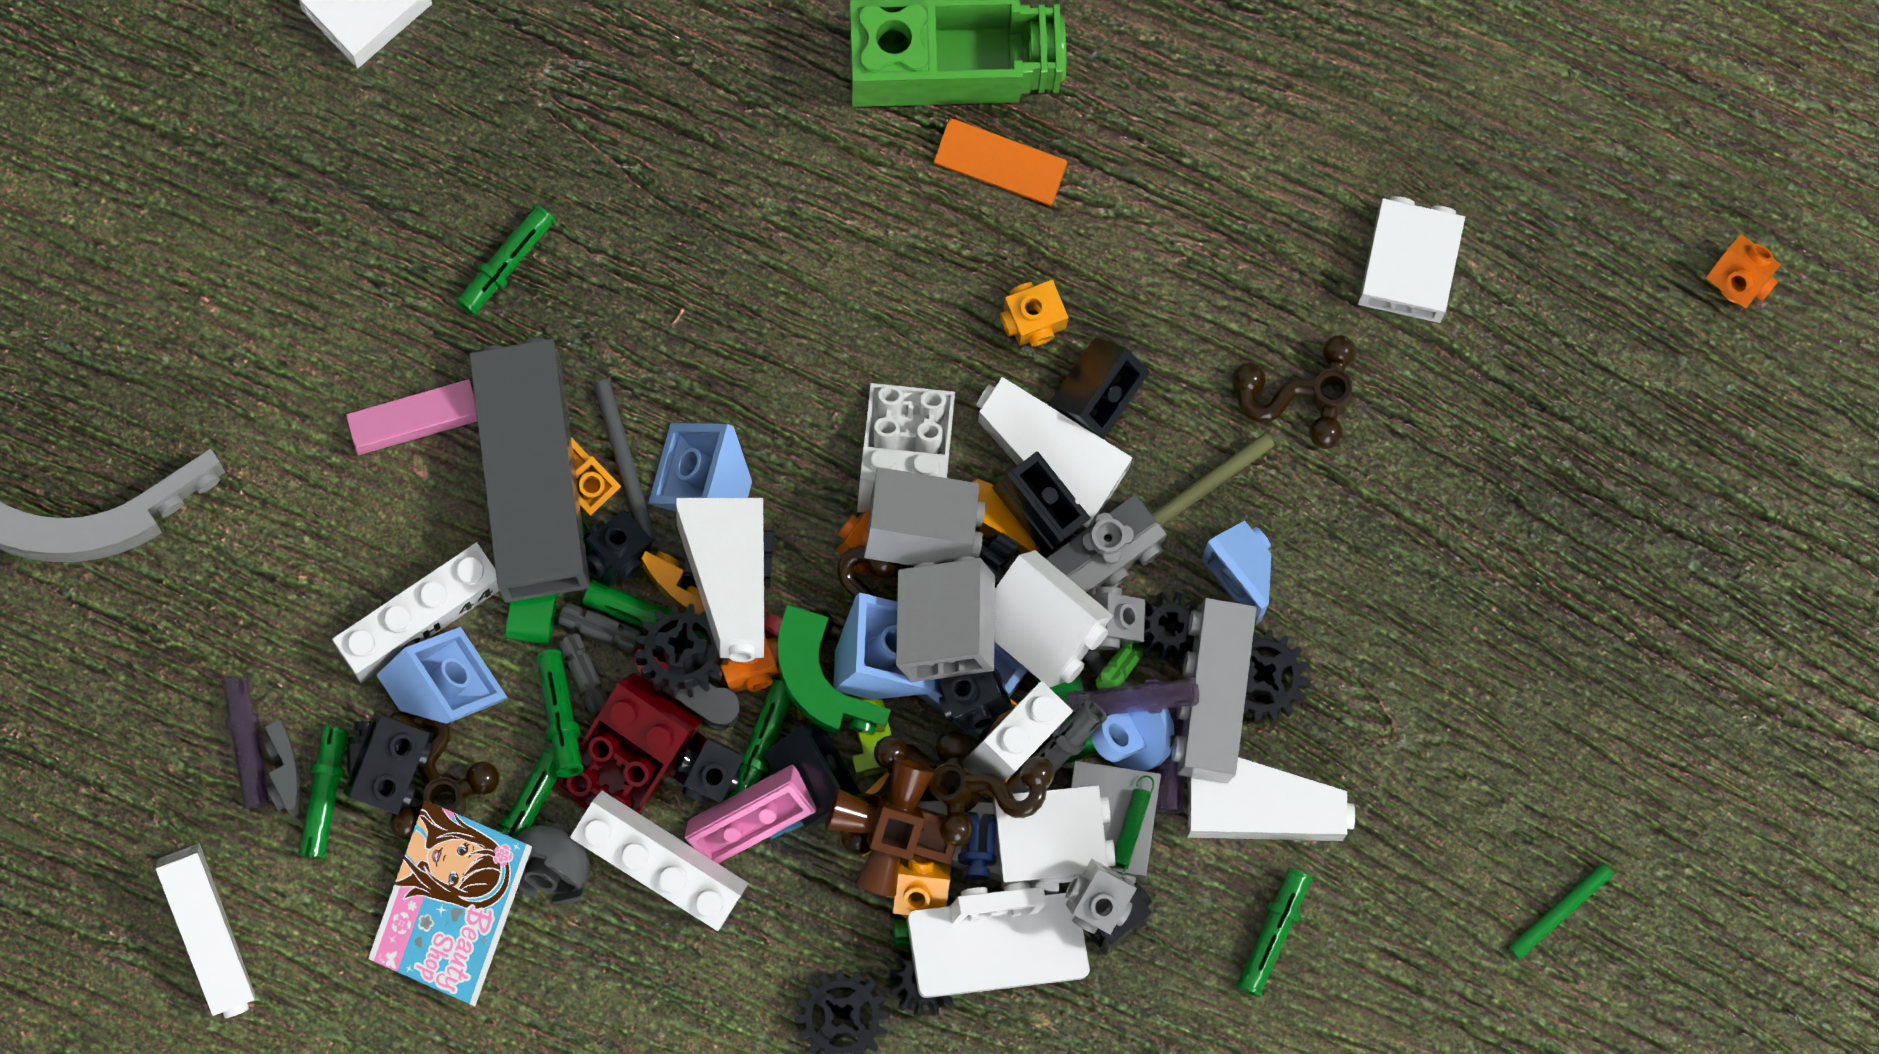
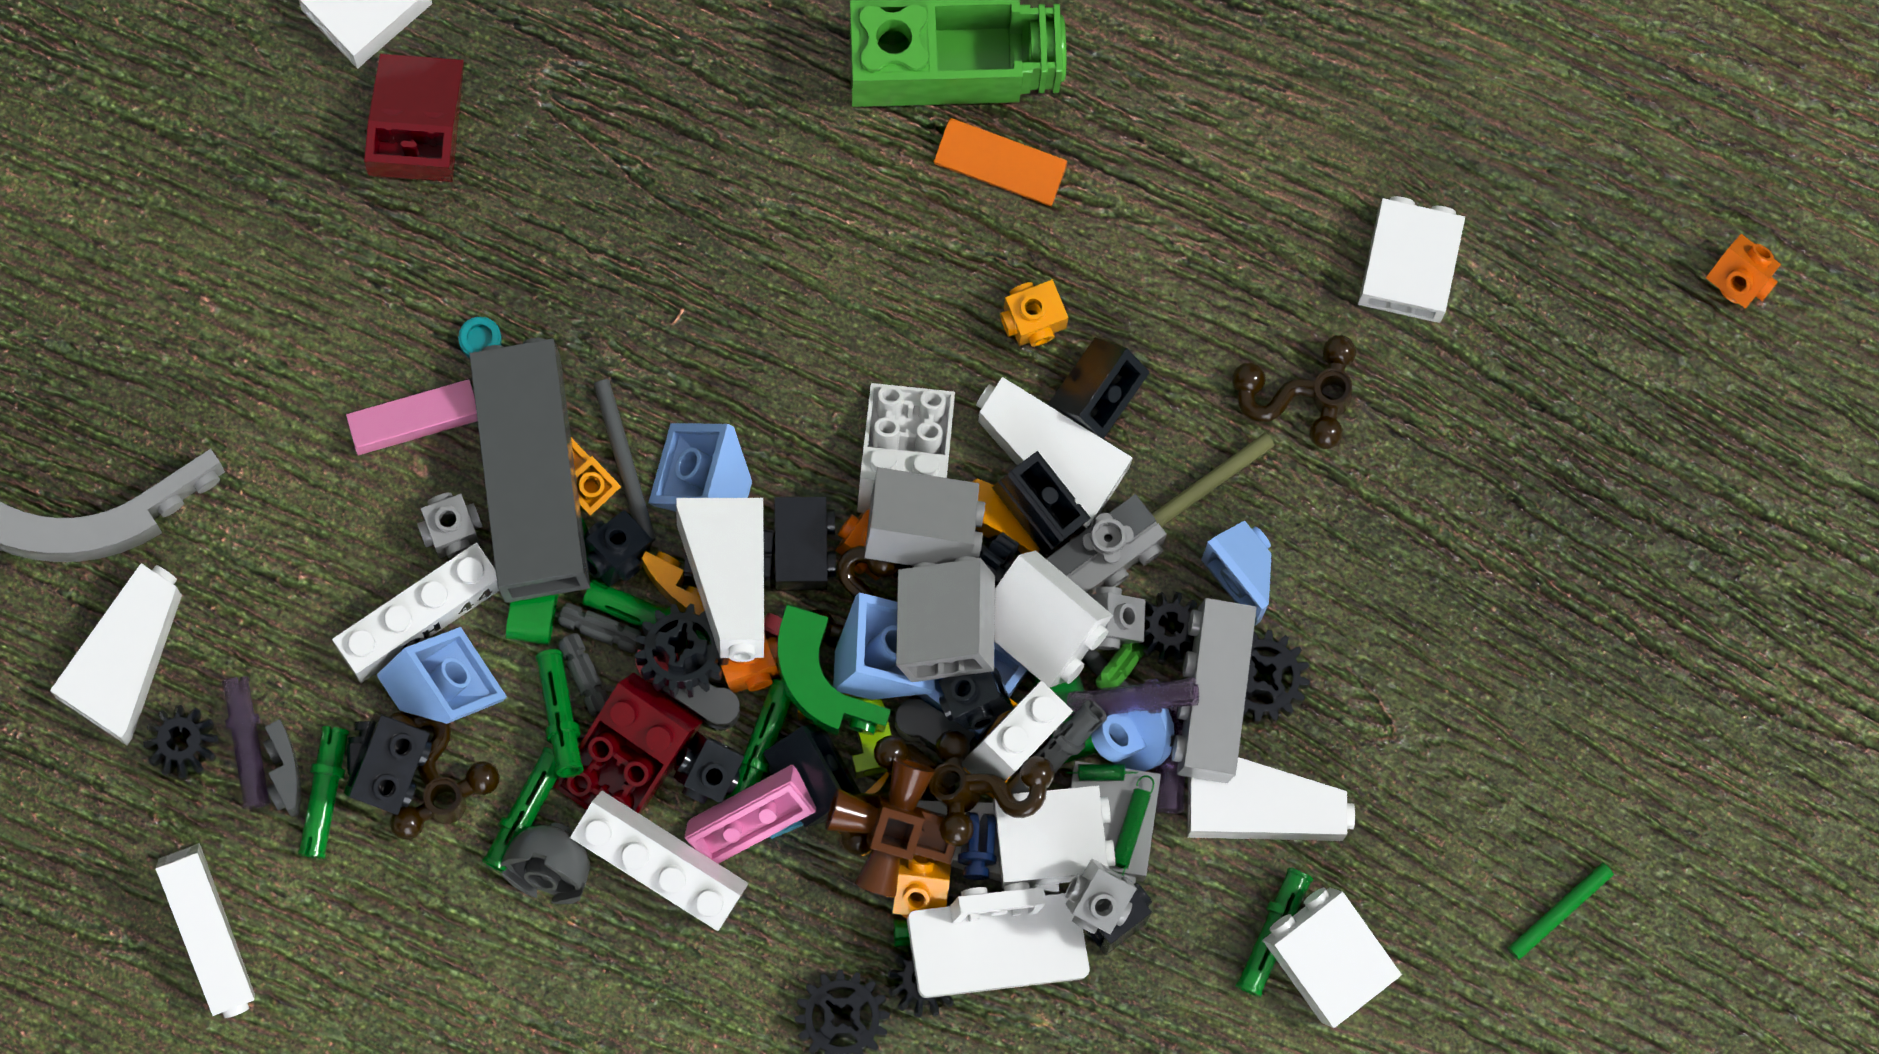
(120, 656): none -> white slope
(165, 742): none -> black gear
(414, 118): none -> dark red slope
(450, 902): sticker -> none
(453, 539): none -> light grey brick
(478, 334): none -> teal tile
(495, 272): green pin -> none
(802, 543): none -> black brick
(923, 723): none -> dark grey leg
(1101, 772): none -> green piece
(1331, 956): none -> white brick

